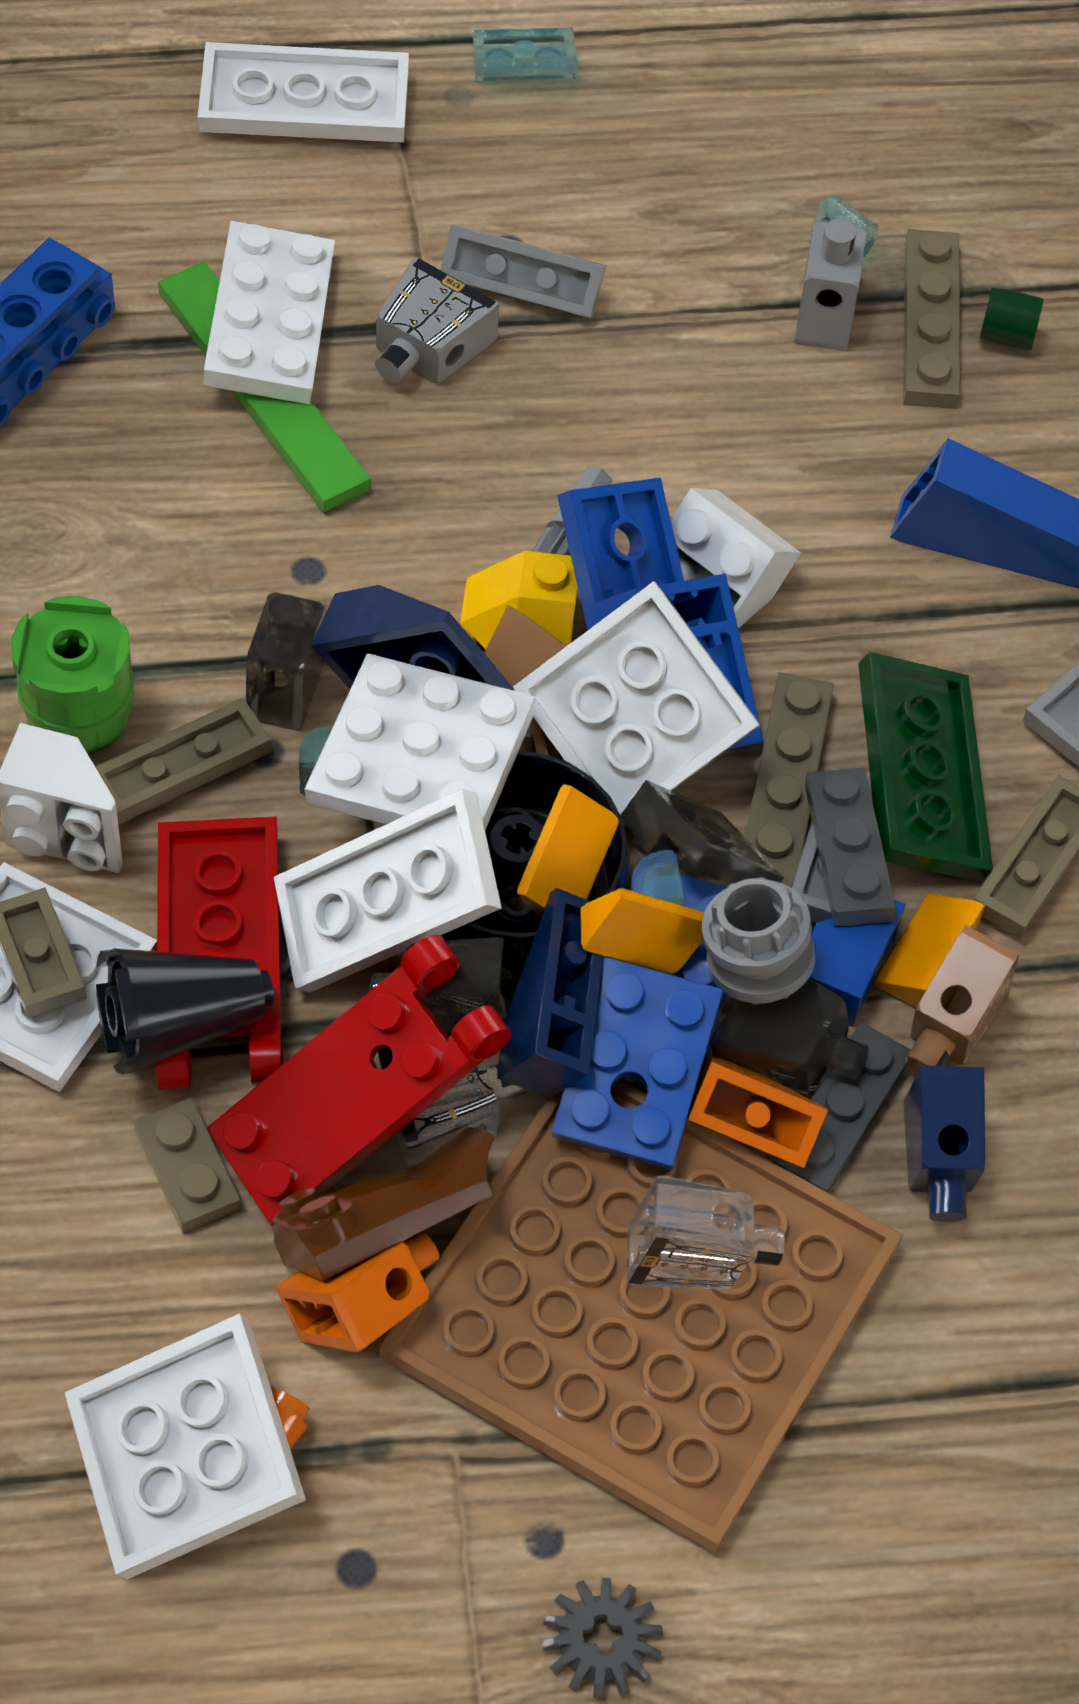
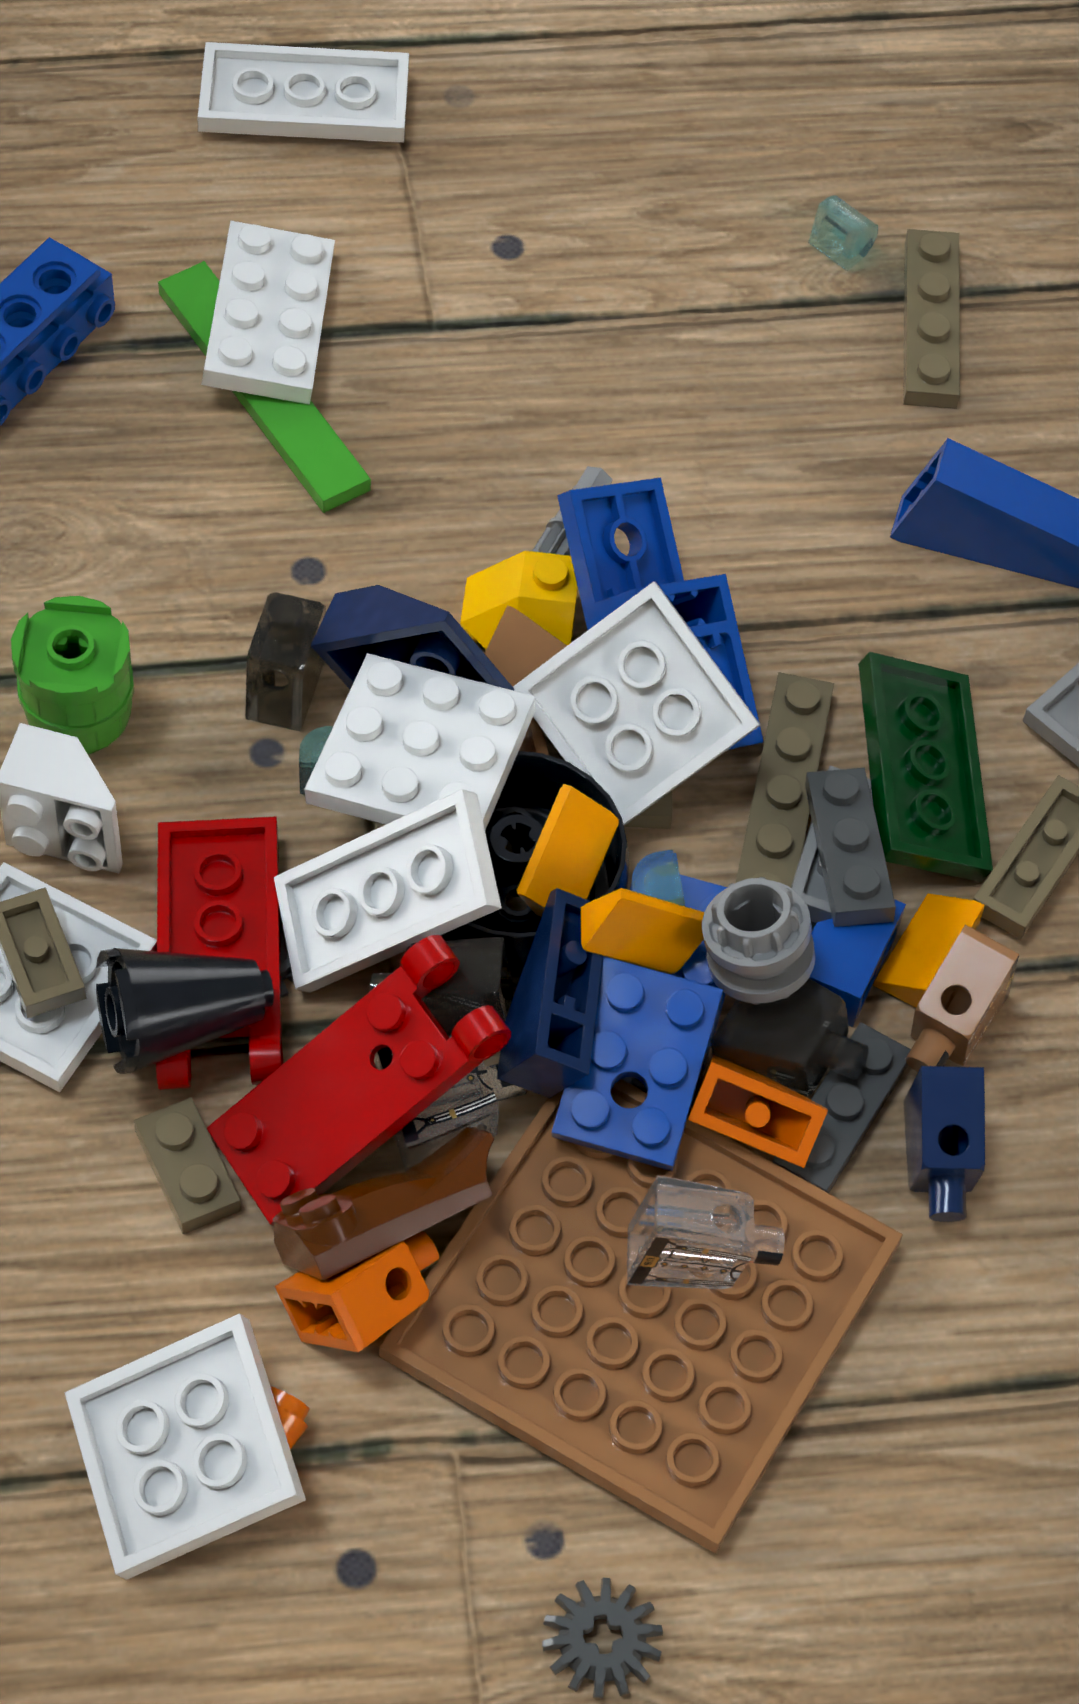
(184, 759): dark tan plate -> none
(432, 325): light grey torso -> none
(523, 270): light grey plate -> none
(524, 54): clear light blue plate -> none
(697, 834): clear smoke plate -> none
(723, 538): white slope -> none
(831, 264): light grey torso -> none
(1011, 318): dark green brick -> none

